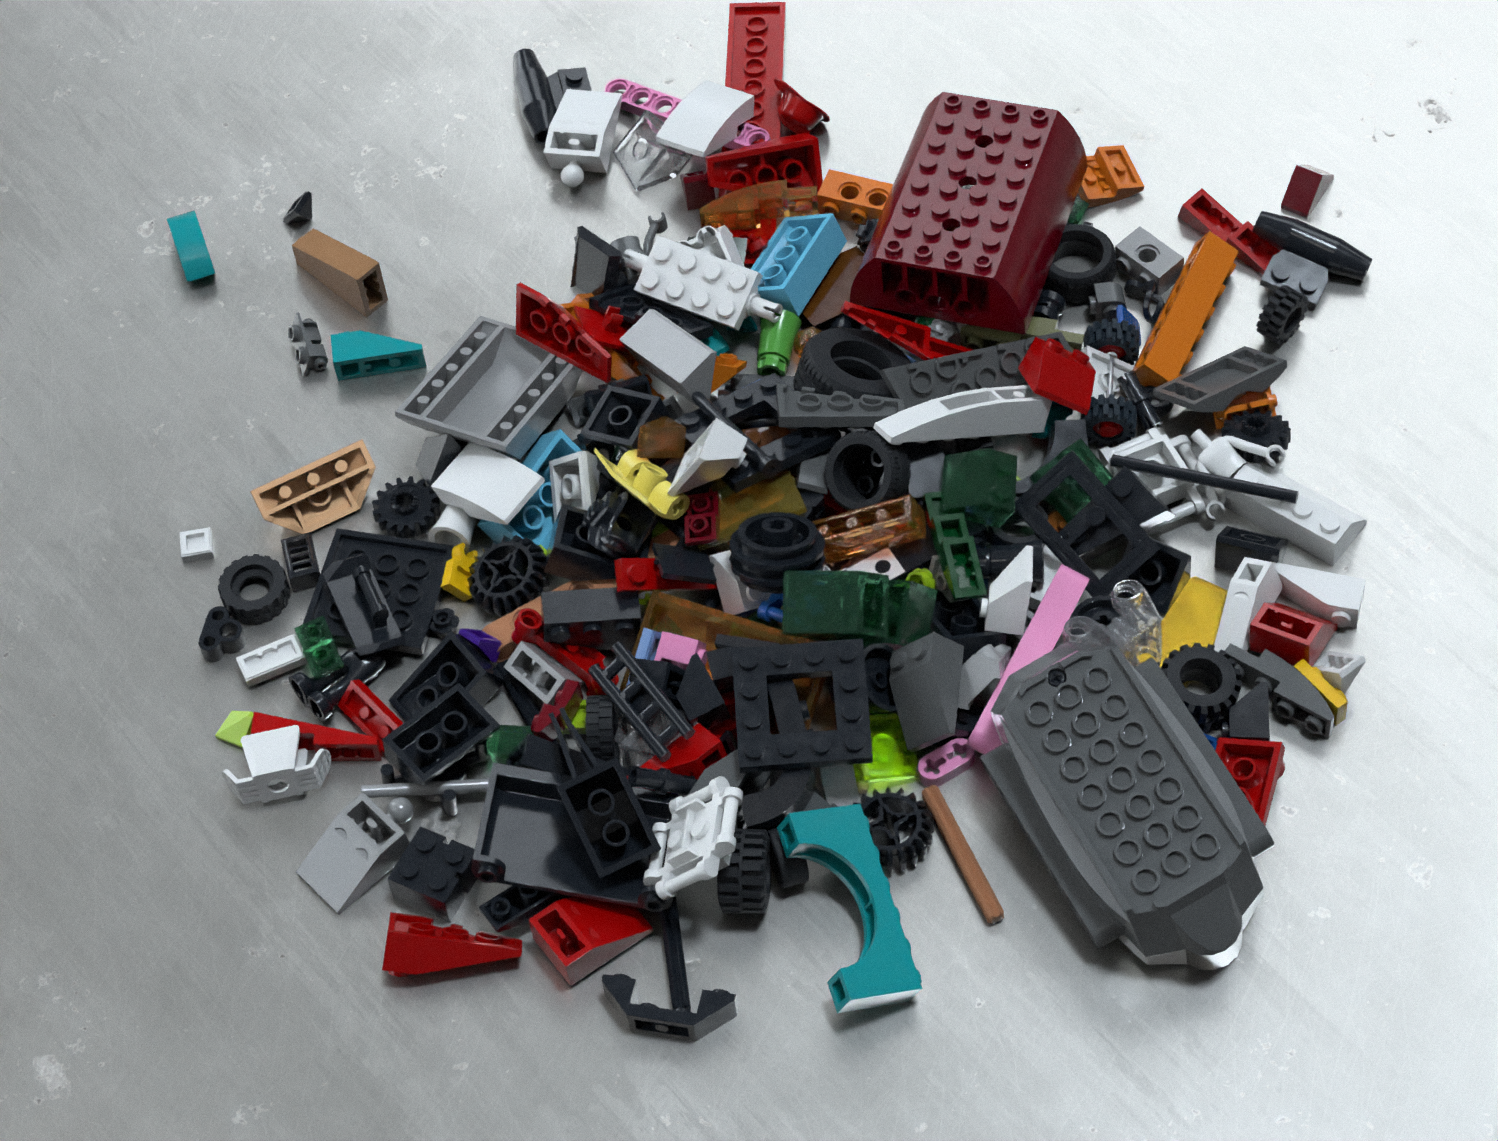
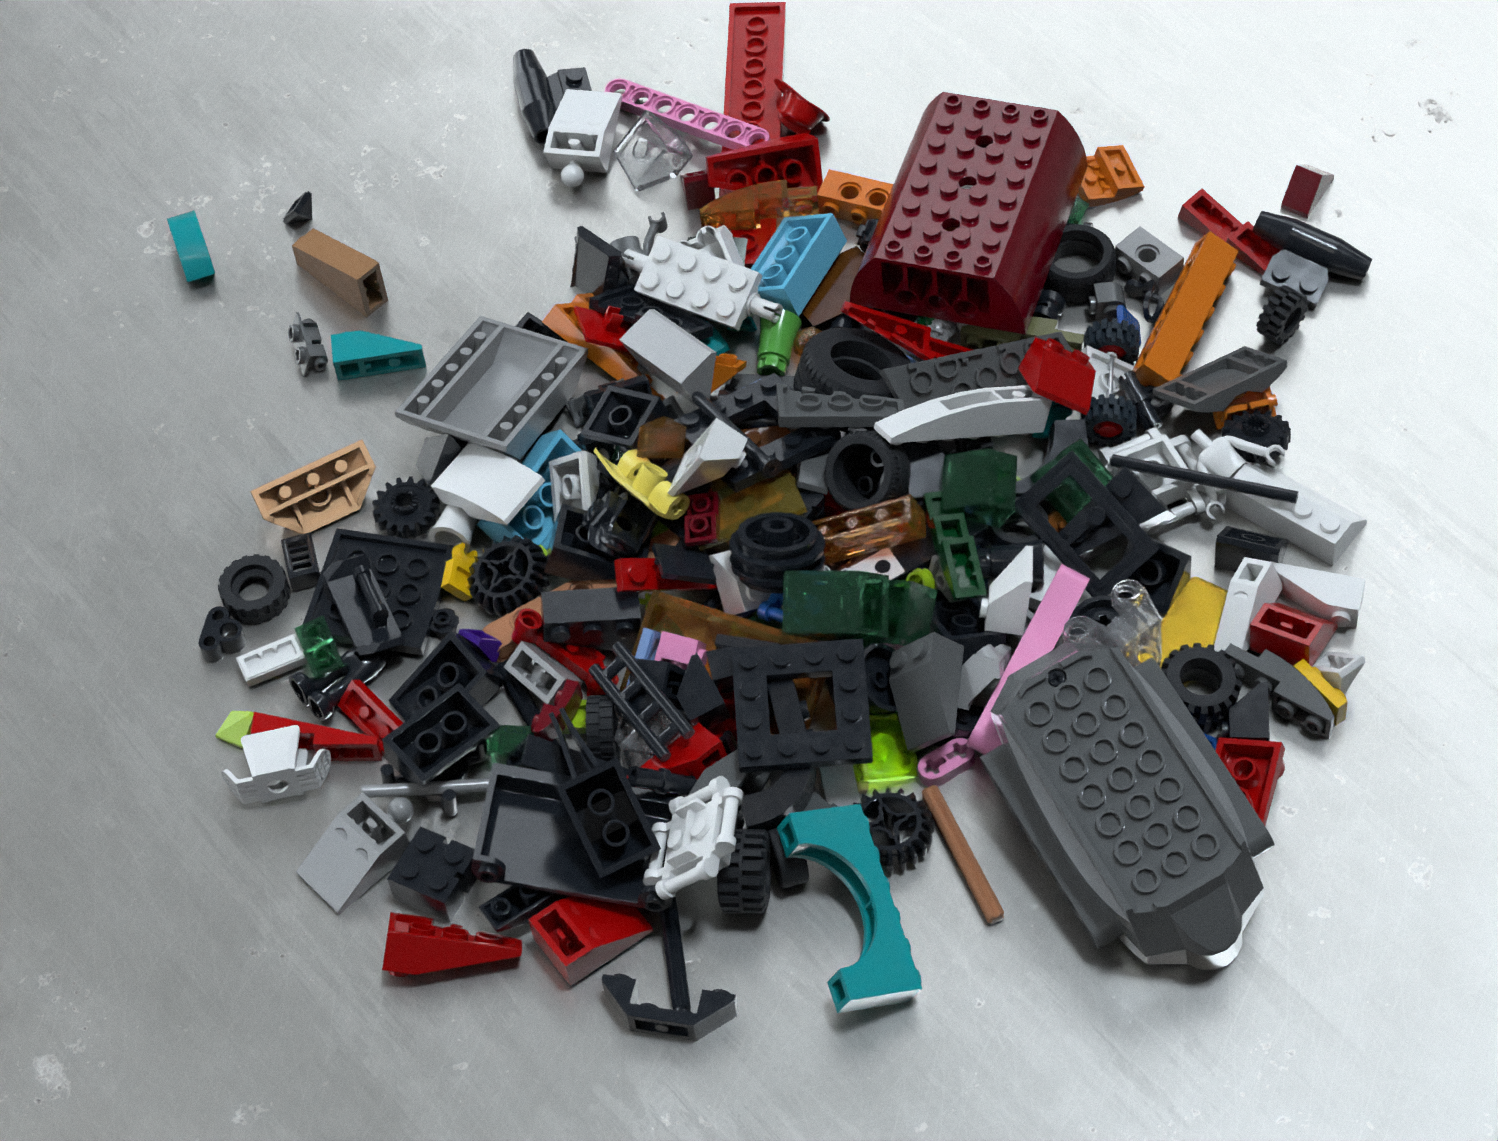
(196, 545): white tile -> none
(558, 332): red wedge -> none
(706, 119): white slope -> none
(757, 243): red rock -> none

